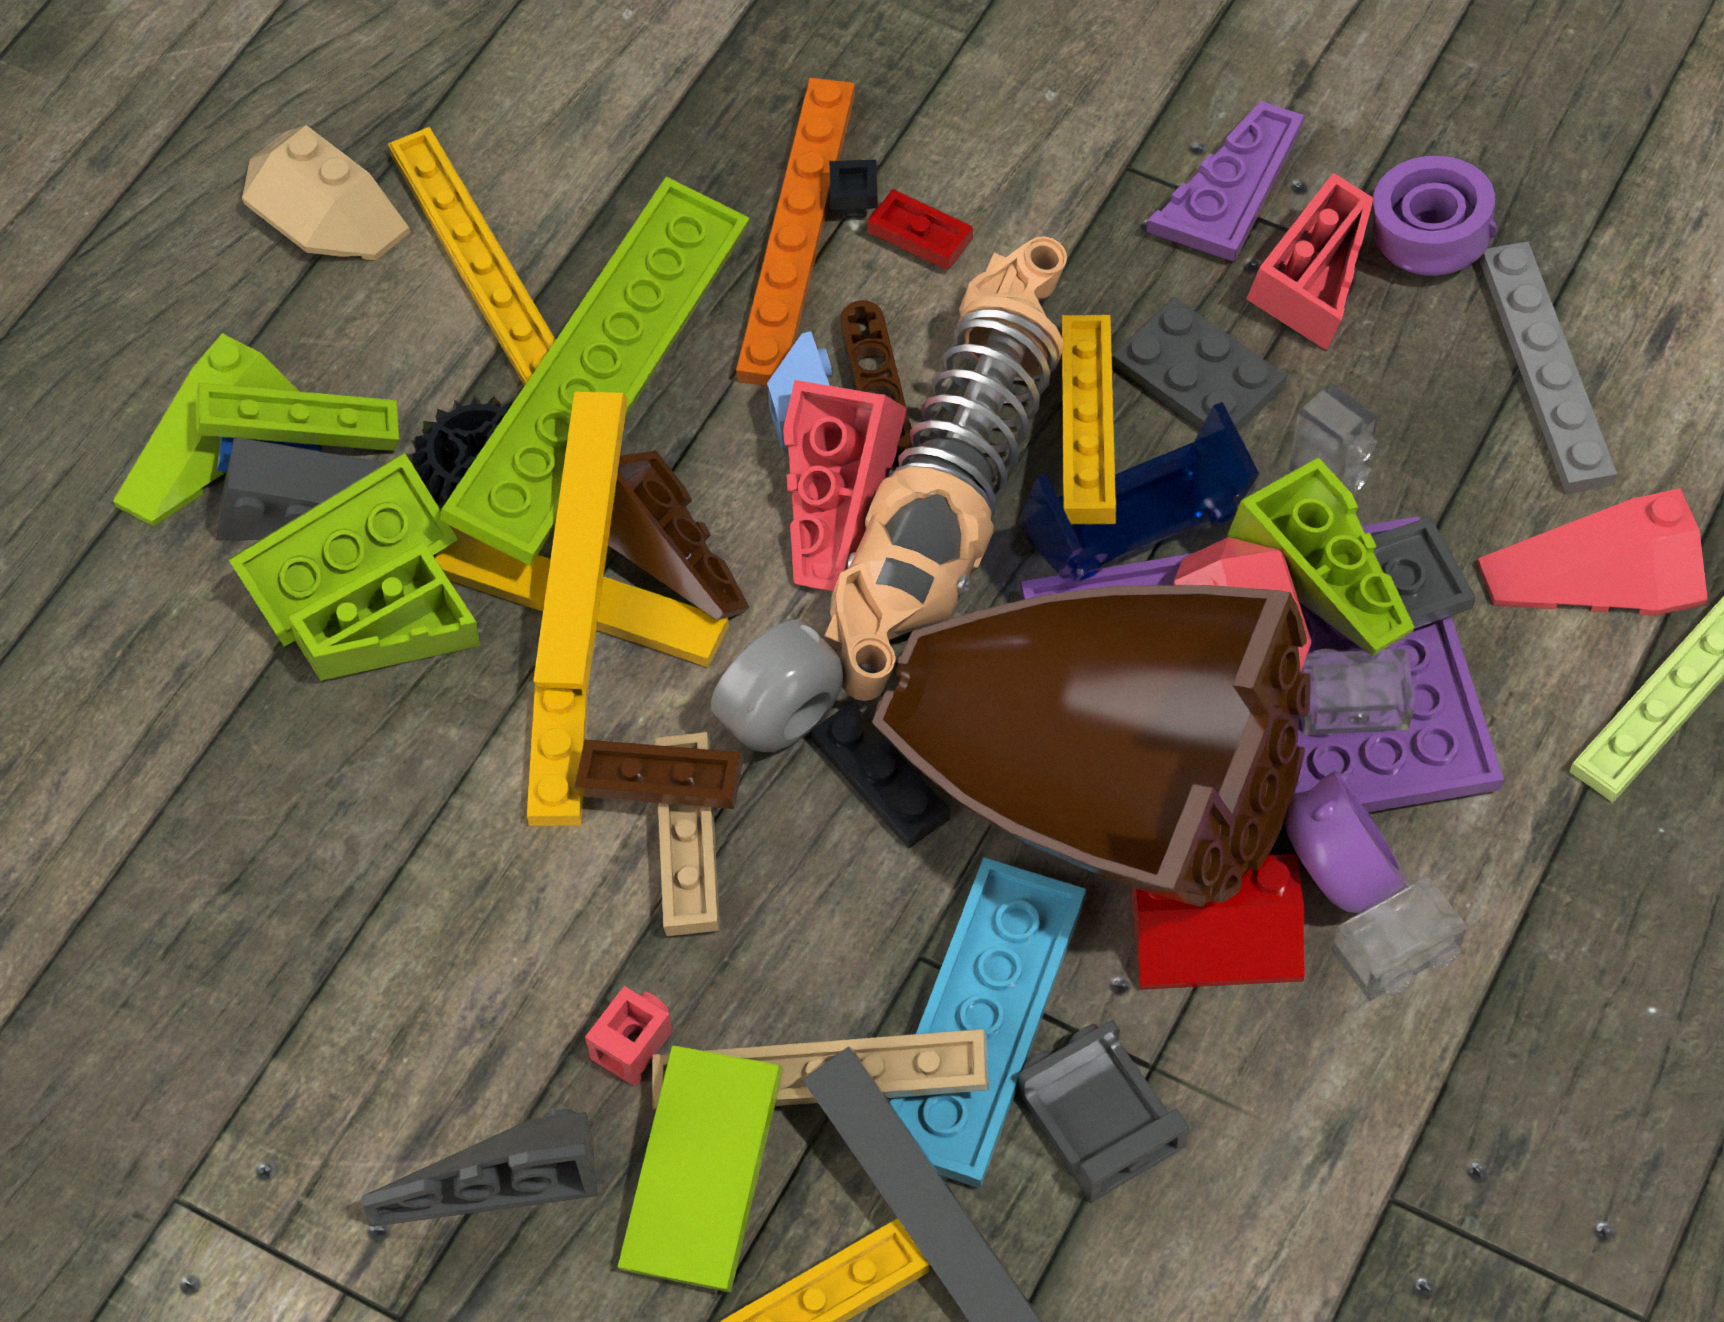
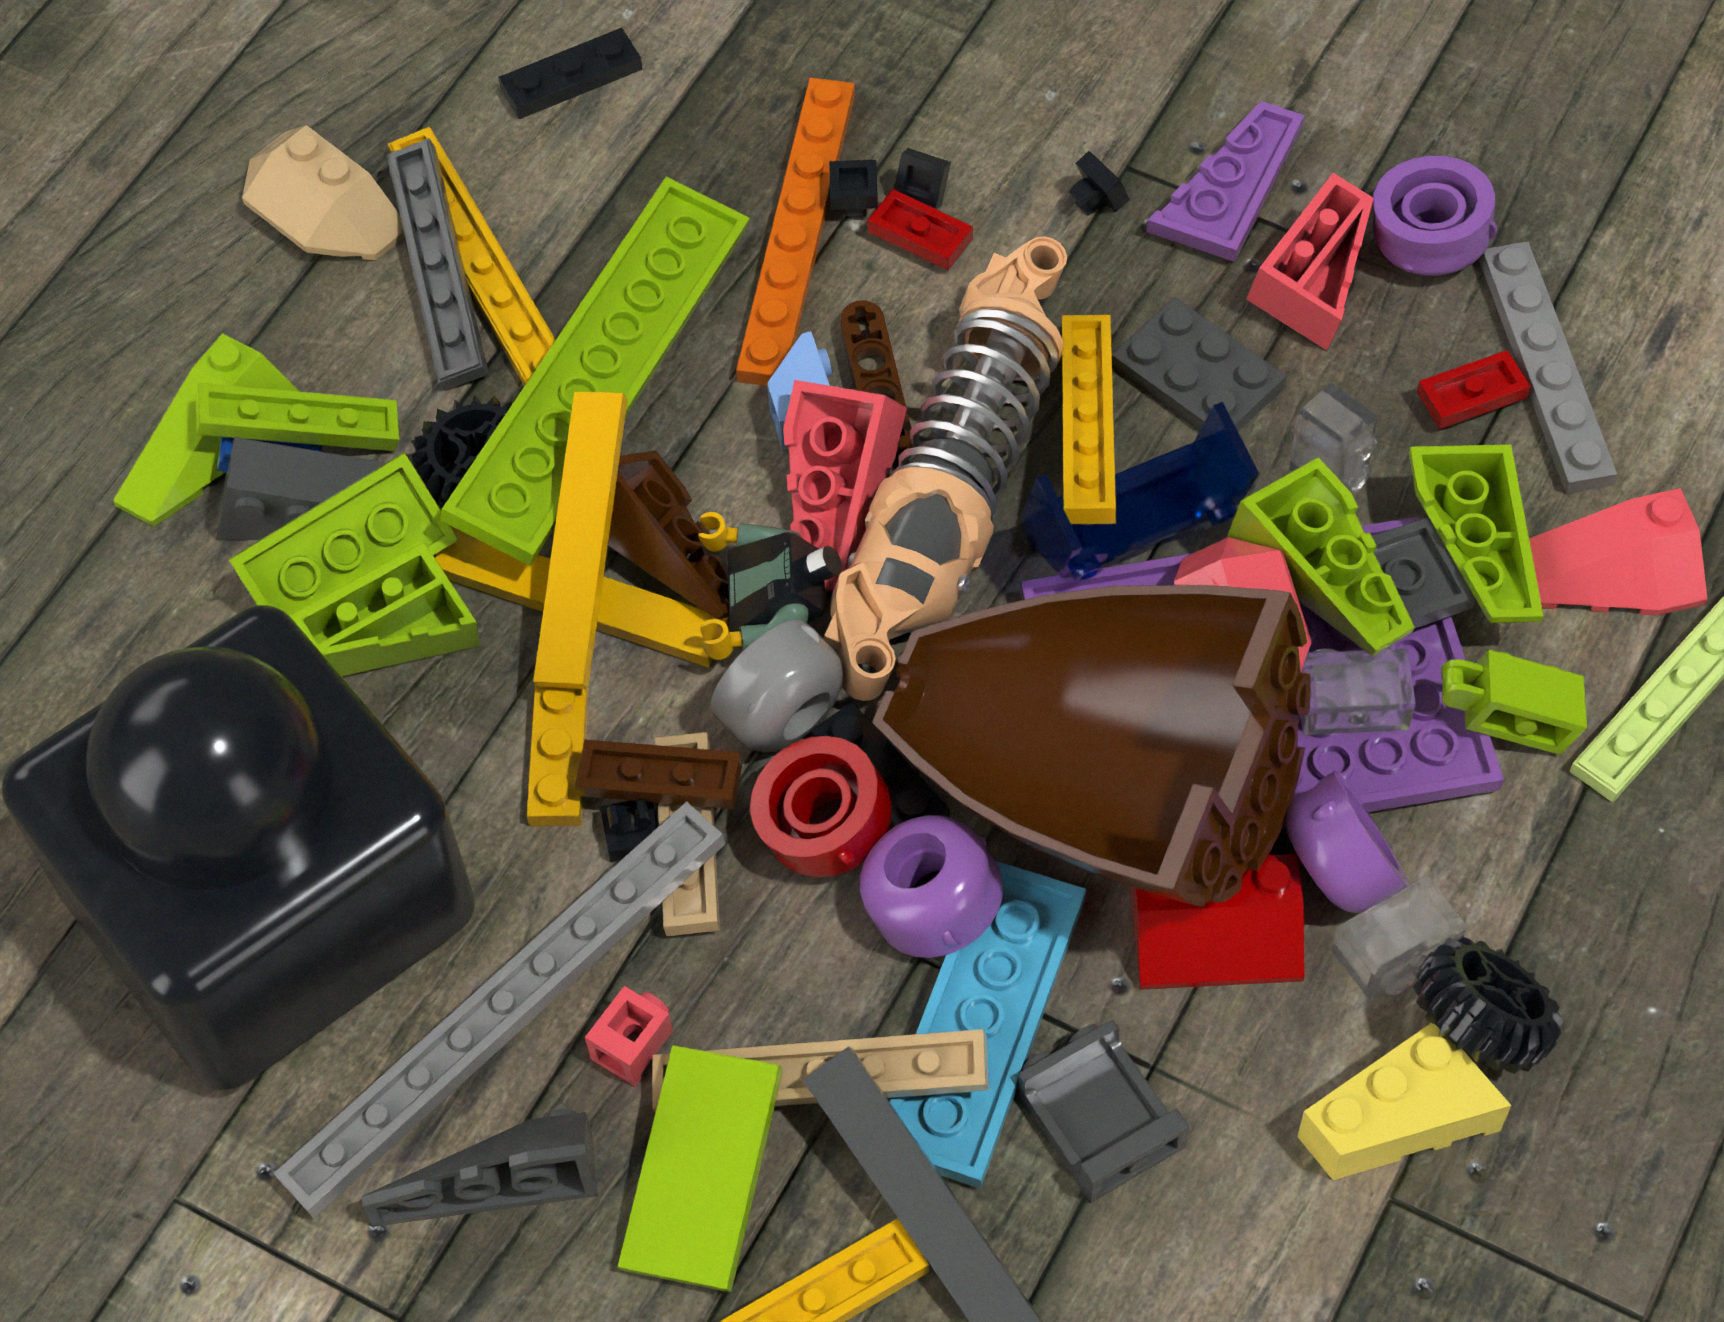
(242, 843): none -> black piece
(437, 265): none -> dark grey tile
(498, 1010): none -> light grey plate
(570, 73): none -> black plate
(627, 826): none -> black tile
(770, 578): none -> torso
(801, 782): none -> red piece
(922, 177): none -> black tile
(949, 908): none -> medium lavender piece
(1097, 185): none -> black tile
(1402, 1104): none -> light yellow wedge
(1473, 389): none -> red plate
(1482, 522): none -> lime wedge
(1488, 1005): none -> black gear
(1517, 700): none -> lime brick

